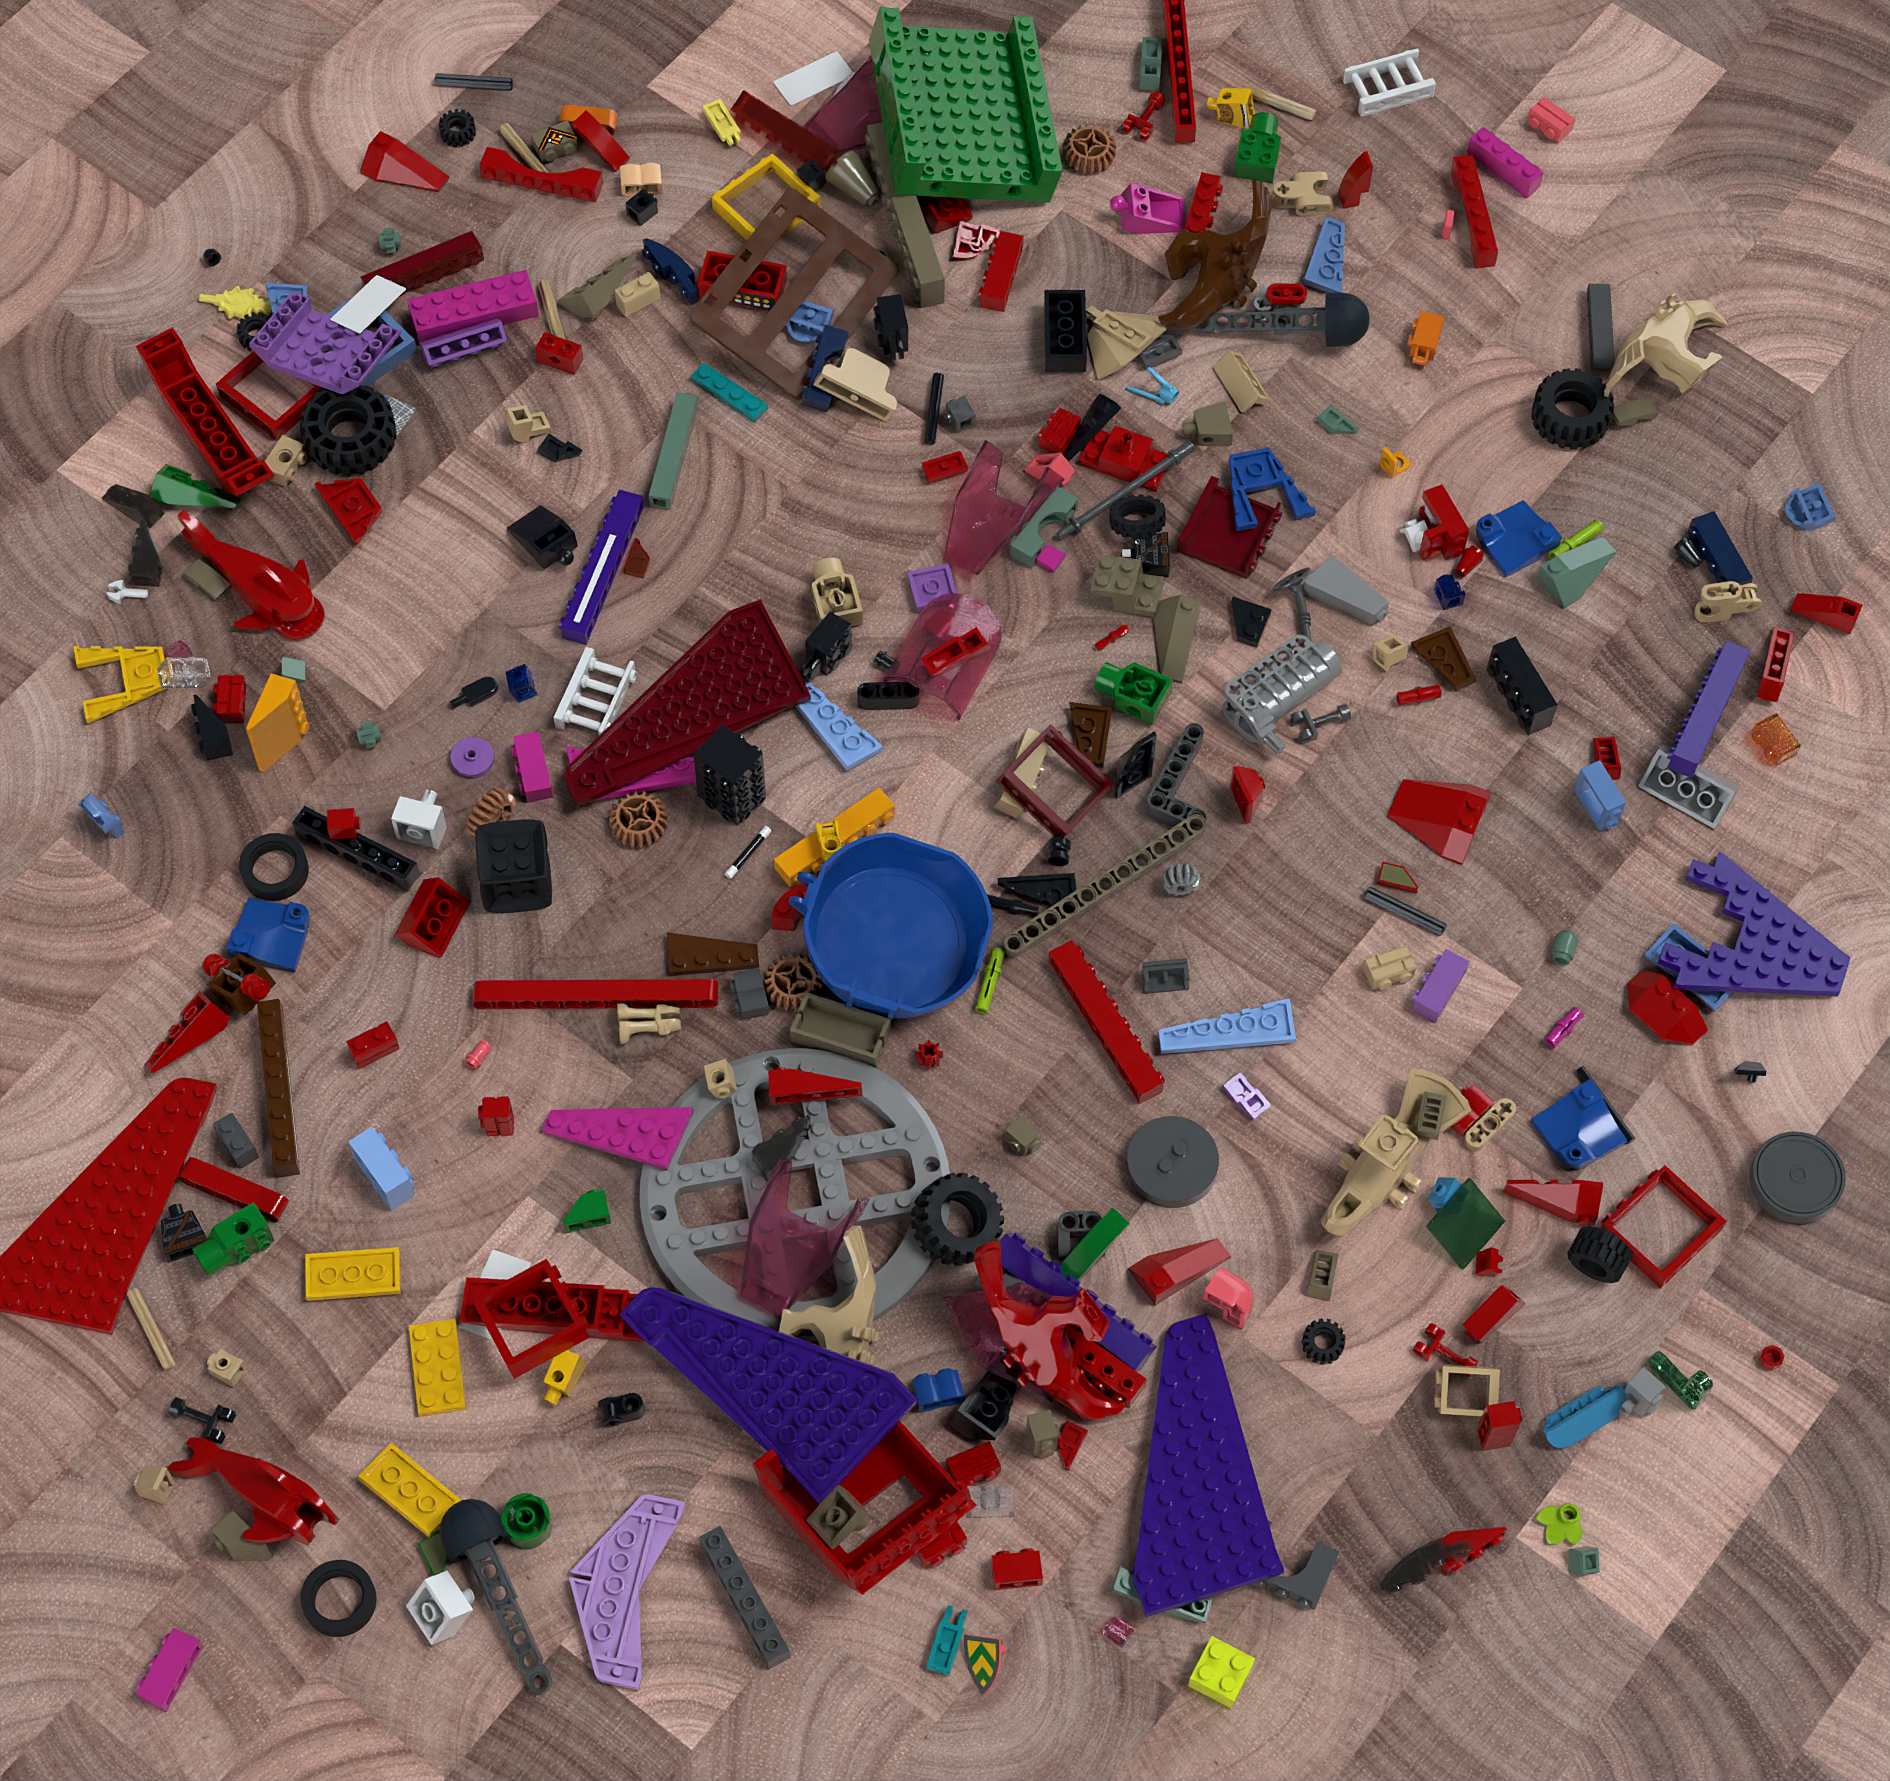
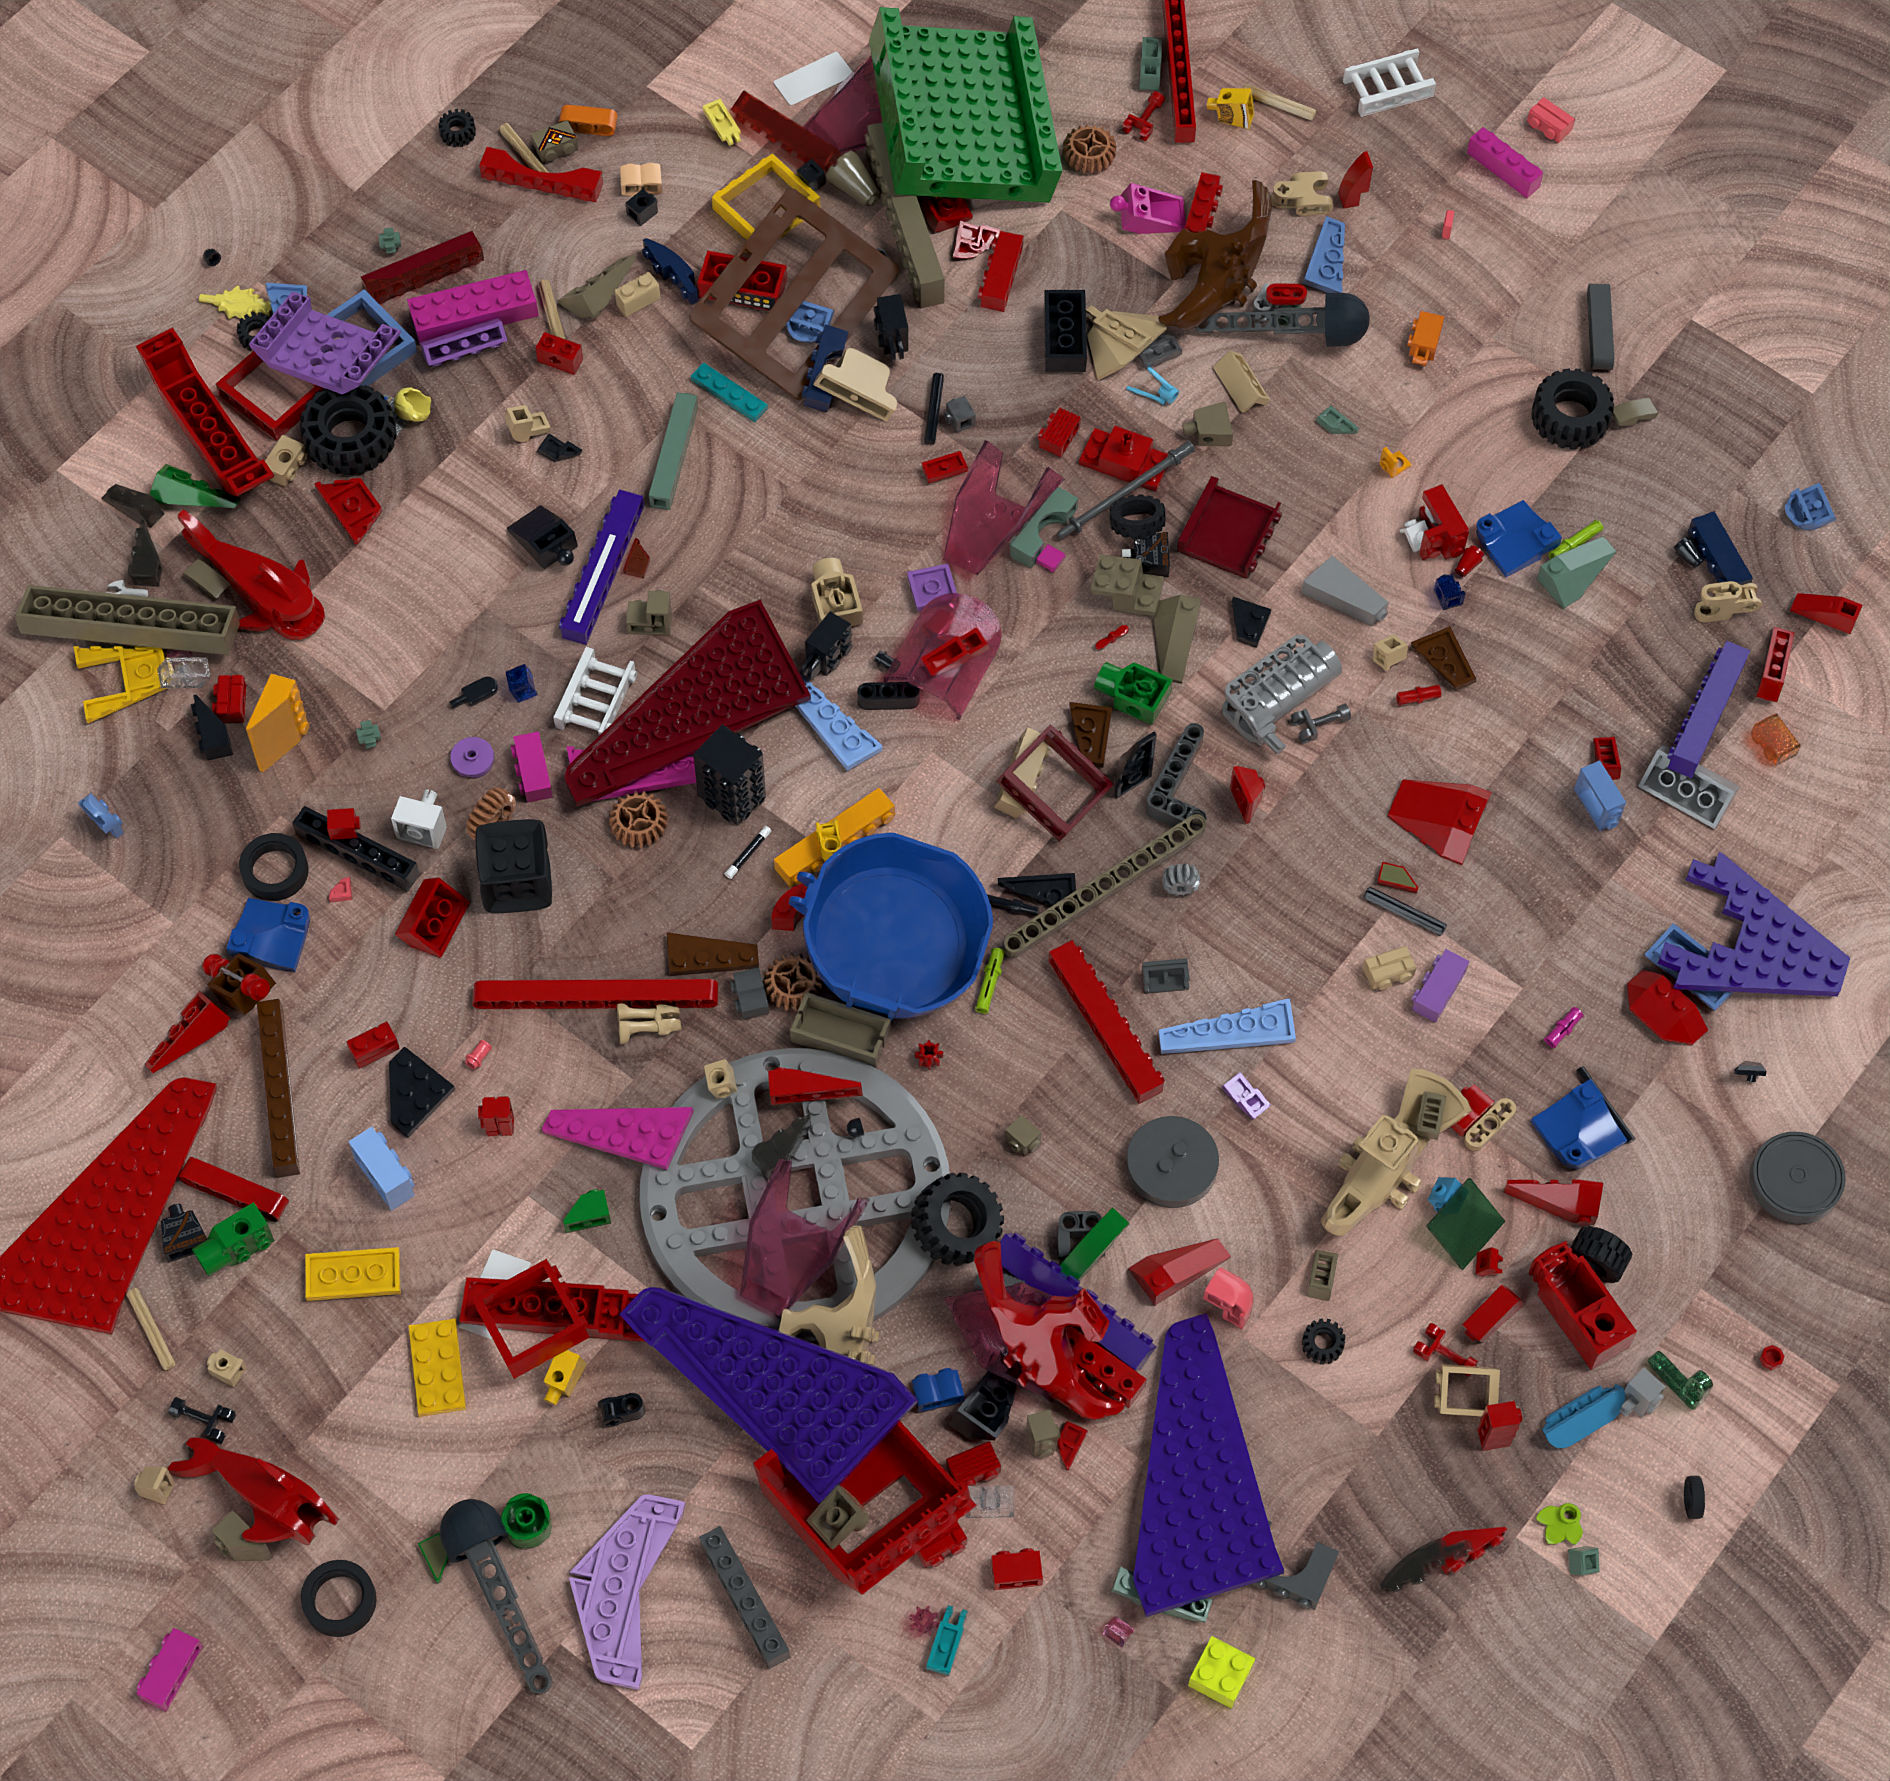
(127, 619): none -> dark tan brick
(235, 1140): dark grey brick -> none
(294, 669): sand green slope -> none
(341, 891): none -> coral tile
(368, 304): white sticker -> none
(395, 162): red wedge -> none
(408, 1489): yellow plate -> none
(412, 405): none -> light yellow hair
(414, 1091): none -> black plate
(440, 1607): white brick -> none
(474, 81): black axle -> none
(600, 140): red slope -> none
(651, 616): none -> dark tan brick
(855, 1128): none -> black hinge
(927, 1627): none -> clear pink gear
(983, 1659): shield -> none
(1055, 461): coral slope -> none
(1059, 851): black wheel -> none
(1097, 417): black wing -> none
(1258, 149): green brick -> none
(1260, 471): blue wing -> none
(1294, 584): dark grey dish -> none
(1468, 185): red arch -> none
(1521, 686): black brick -> none
(1564, 947): sand green brick -> none
(1581, 1305): none -> red piece
(1664, 343): tan animal -> none
(1690, 1199): red window -> none
(1694, 1497): none -> black tyre

